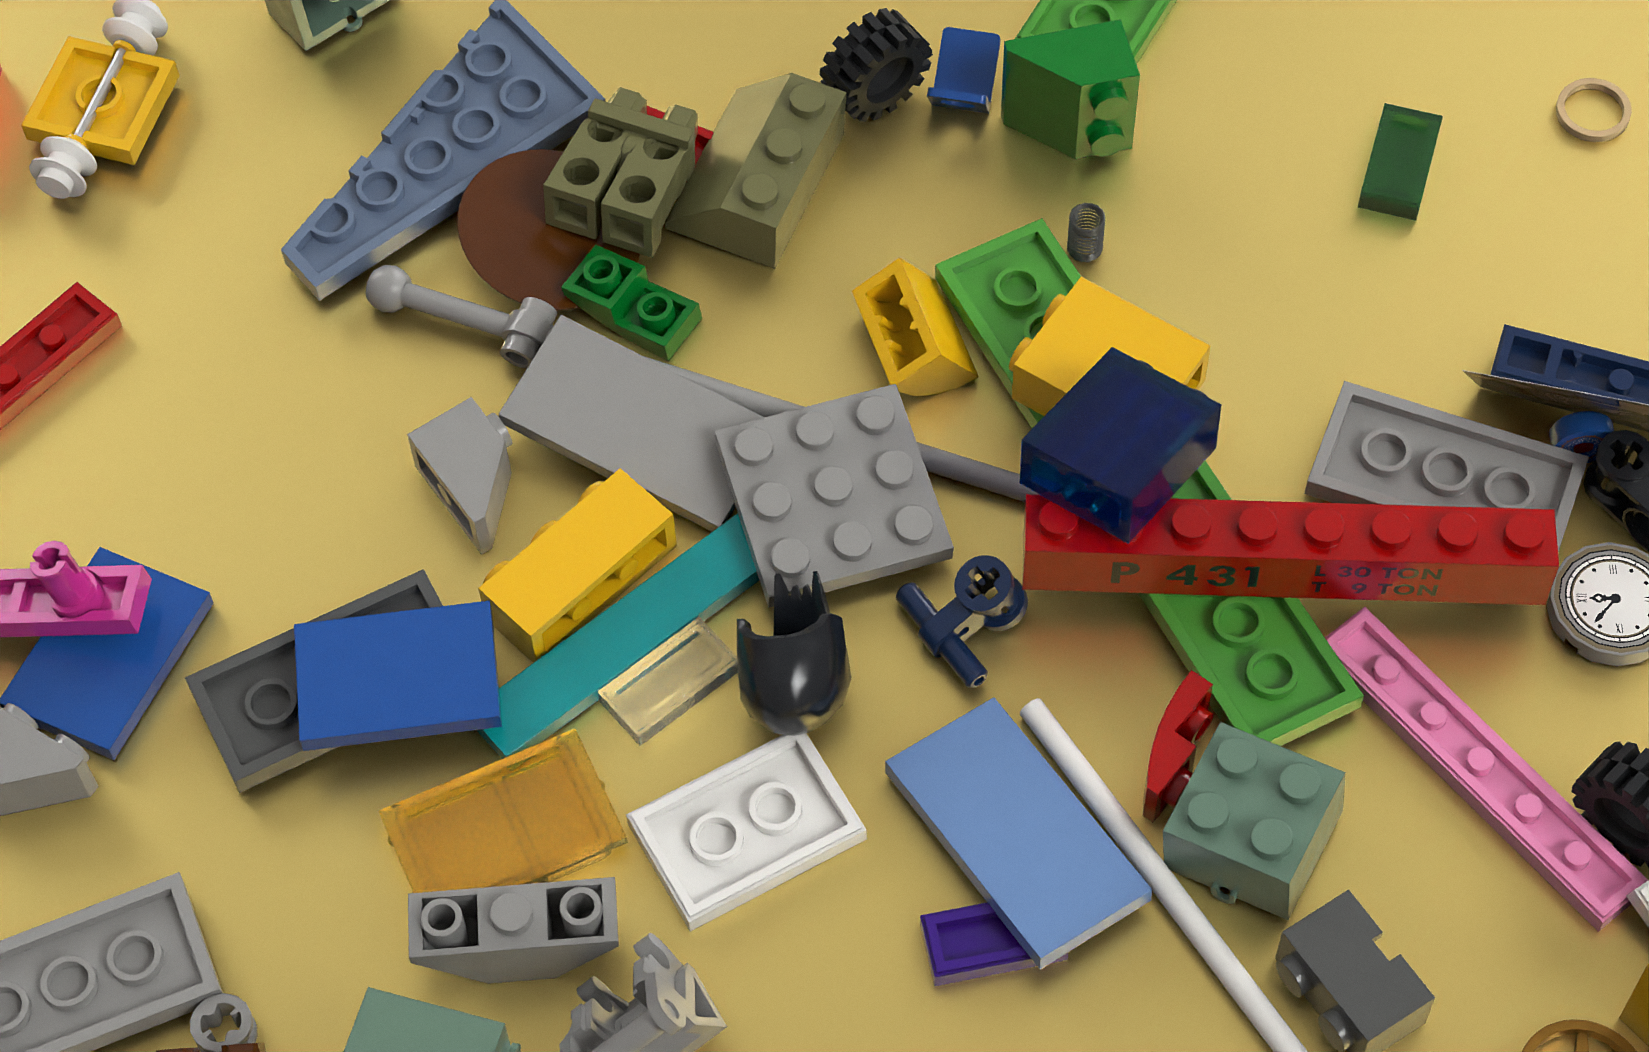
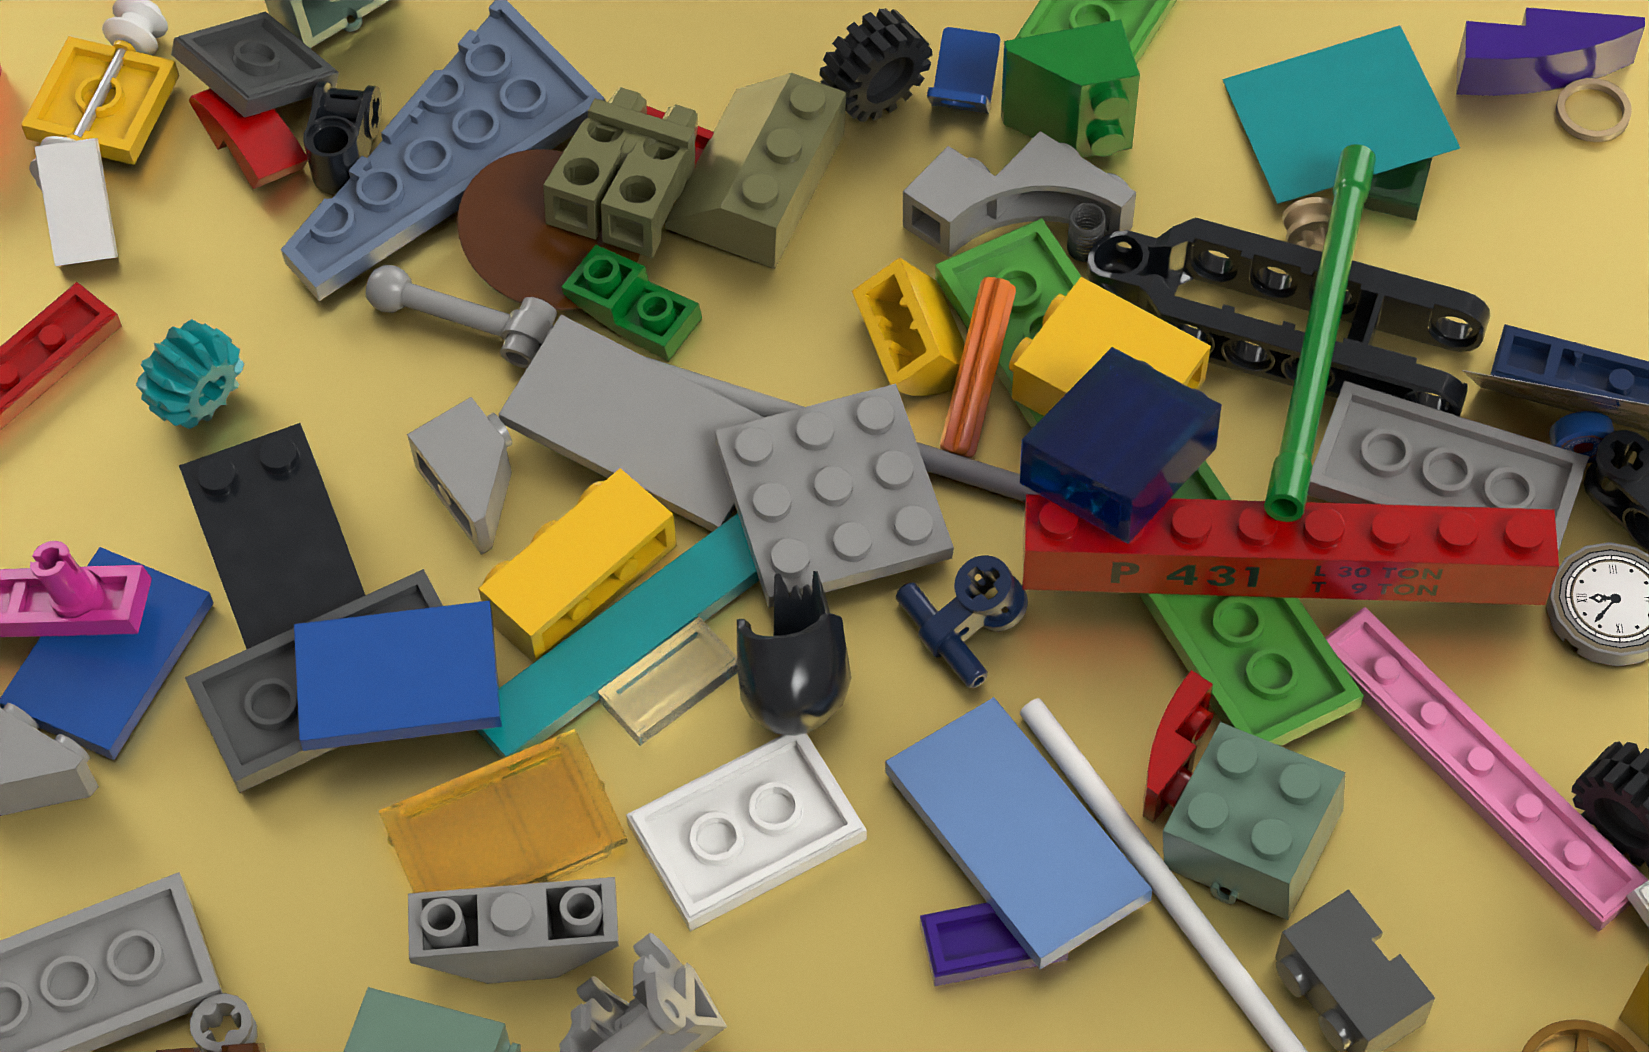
(76, 201): none -> white tile
(190, 374): none -> teal gear
(253, 63): none -> dark grey tile
(258, 142): none -> red slope
(272, 533): none -> black slope
(340, 132): none -> black piece
(978, 366): none -> orange axle
(1045, 180): none -> light grey arch
(1293, 465): none -> green piece
(1307, 222): none -> tan bush
(1336, 97): none -> teal sticker
(1374, 301): none -> black piece
(1544, 51): none -> dark purple slope

